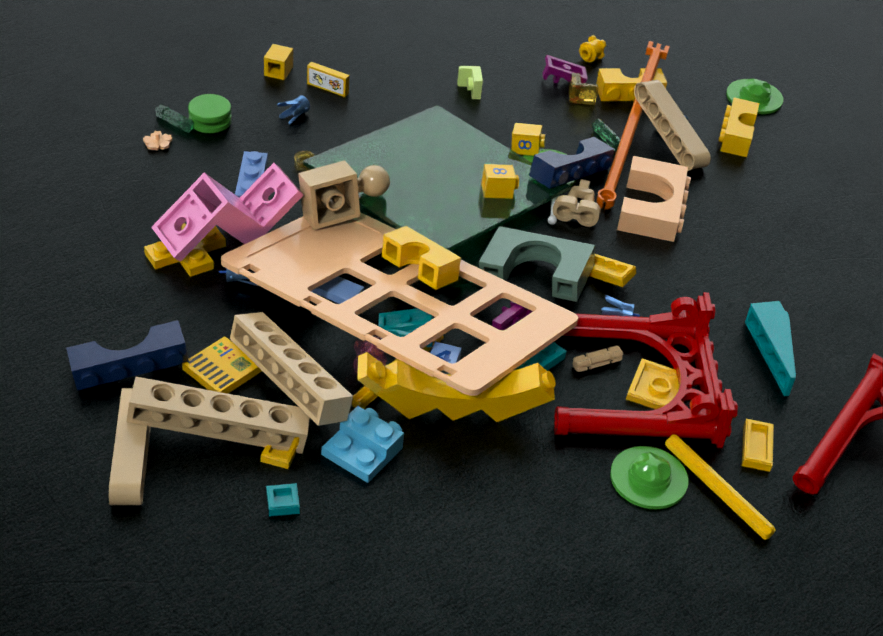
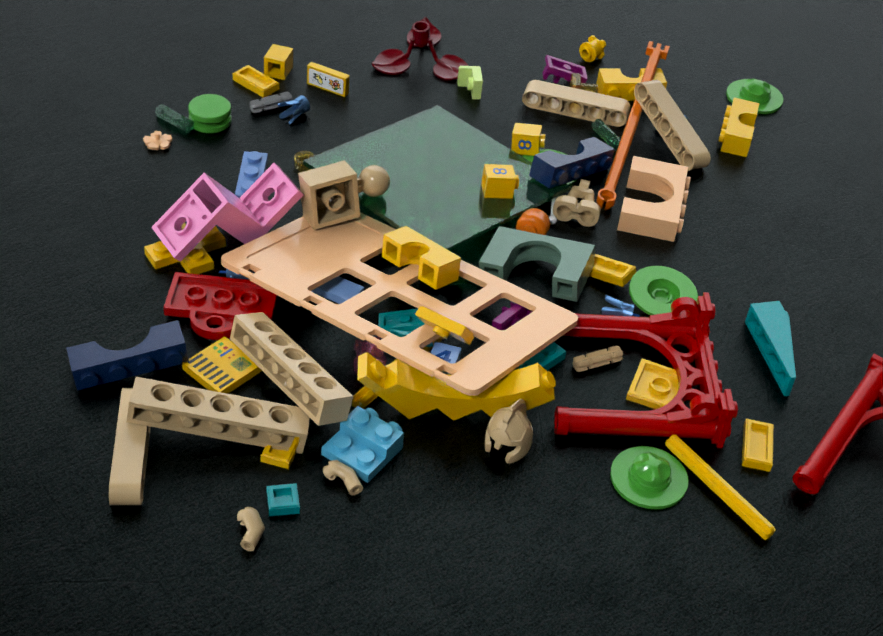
(216, 302): none -> red plate
(255, 81): none -> yellow tile
(255, 527): none -> tan arm
(269, 102): none -> light grey axle
(346, 473): none -> tan arm
(421, 35): none -> dark red plant
(444, 326): none -> yellow plate
(510, 428): none -> tan helmet
(534, 221): none -> orange head
(586, 101): none -> tan beam
(657, 287): none -> bright green hat

